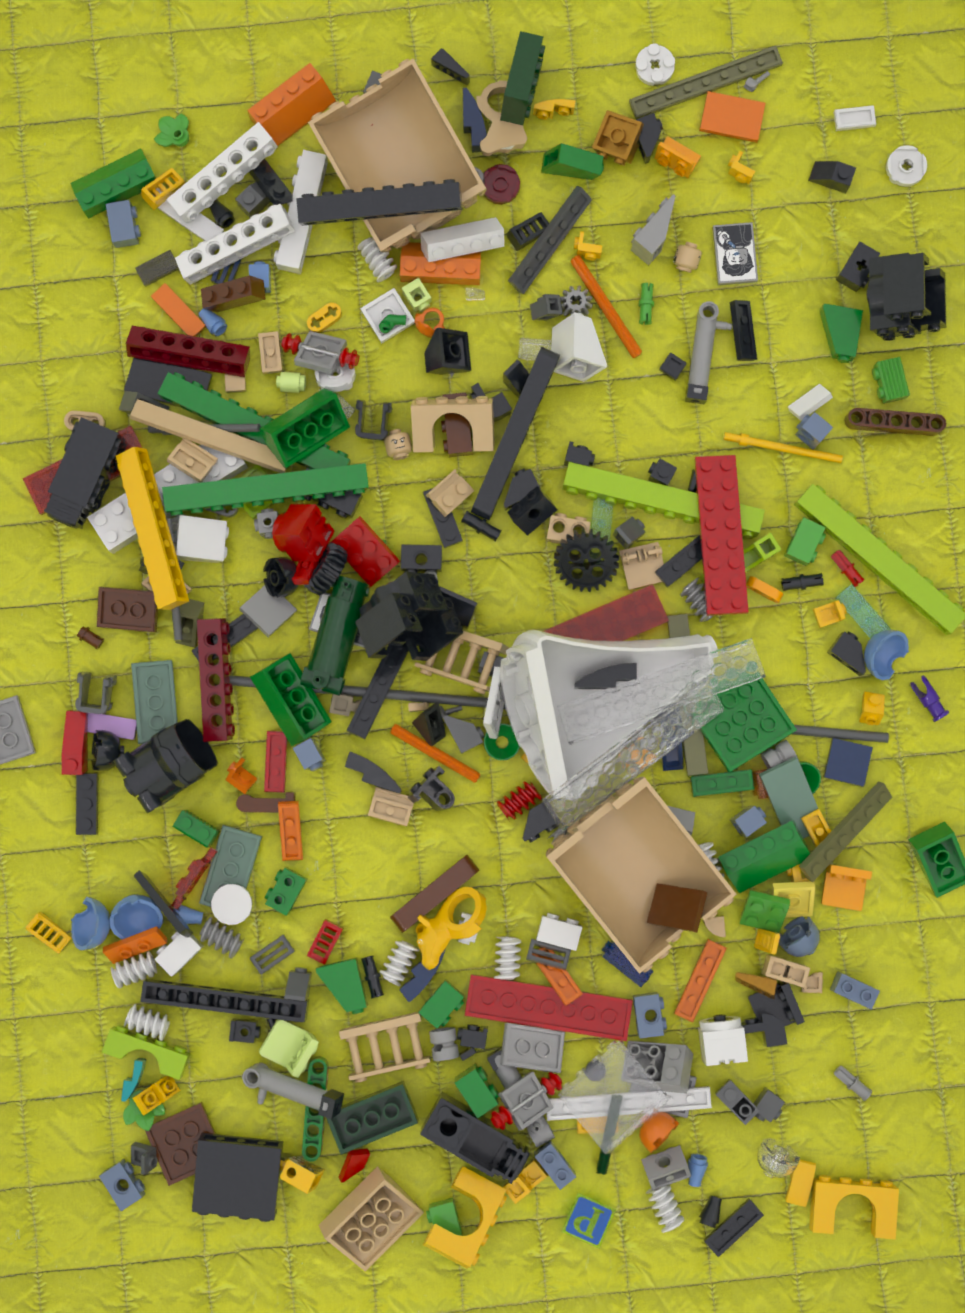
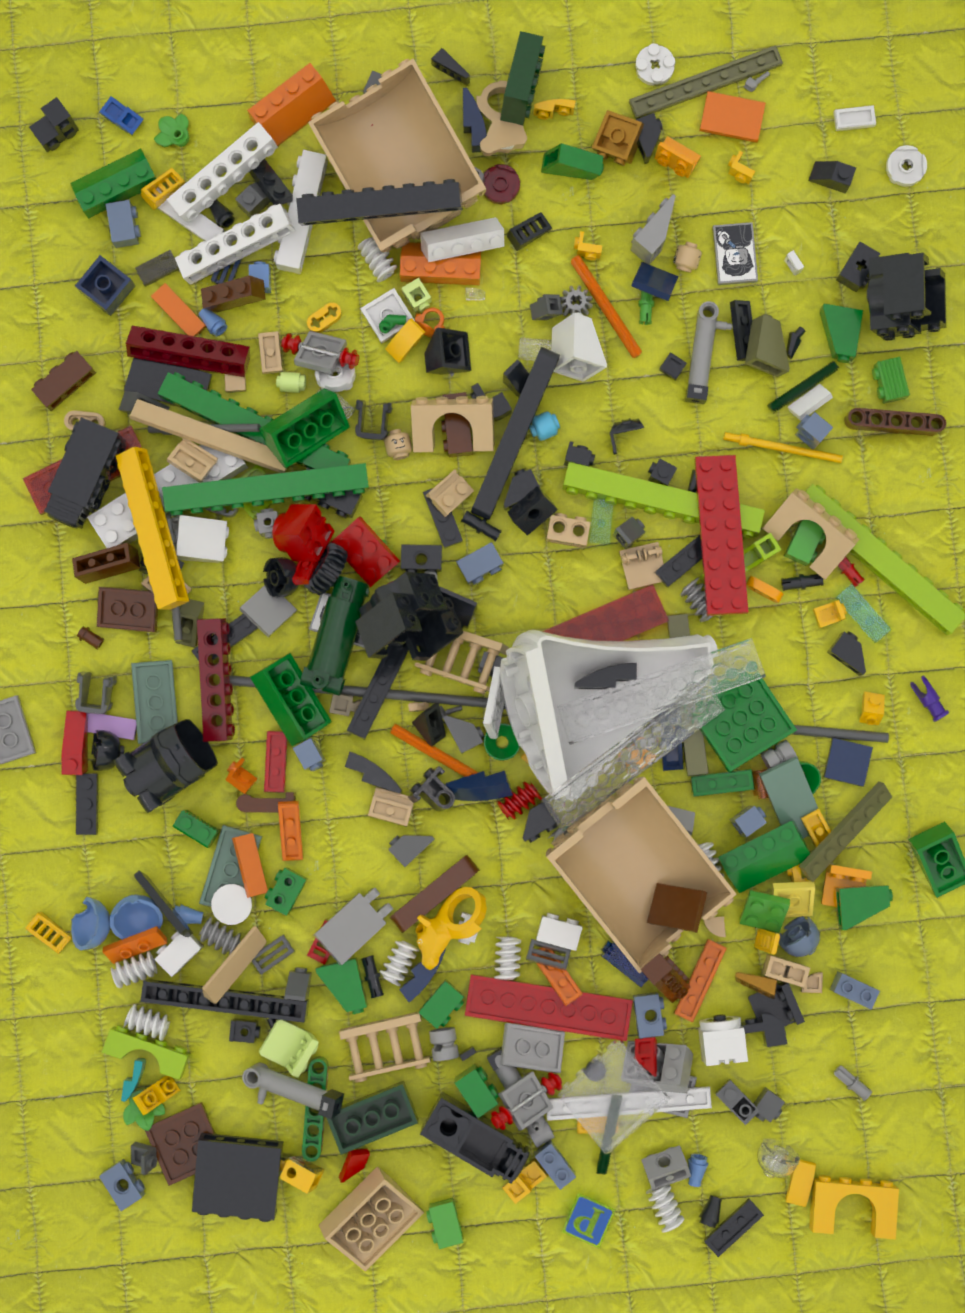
(54, 126): none -> black brick
(63, 380): none -> reddish brown brick
(105, 285): none -> brick
(106, 563): none -> reddish brown brick
(121, 116): none -> blue slope
(188, 882): clear red plate -> none
(234, 965): none -> tan slope
(250, 865): none -> orange tile
(352, 926): none -> light grey tile
(405, 340): none -> yellow slope
(408, 847): none -> dark grey slope
(472, 1036): black brick -> none
(480, 563): none -> sand blue brick
(481, 787): none -> dark blue slope
(488, 1198): yellow arch -> none
(544, 426): none -> medium azure head
(550, 240): dark grey plate -> none
(584, 543): black gear -> none
(624, 426): none -> black piece
(647, 1054): none -> red tile
(654, 281): none -> dark blue tile
(657, 1130): orange cylinder -> none
(667, 977): none -> reddish brown brick
(767, 346): none -> olive slope
(794, 263): none -> white tile
(794, 341): none -> black bar
(803, 386): none -> dark green axle
(838, 538): none -> tan arch
(861, 903): none -> green slope
(883, 650): medium blue cylinder -> none

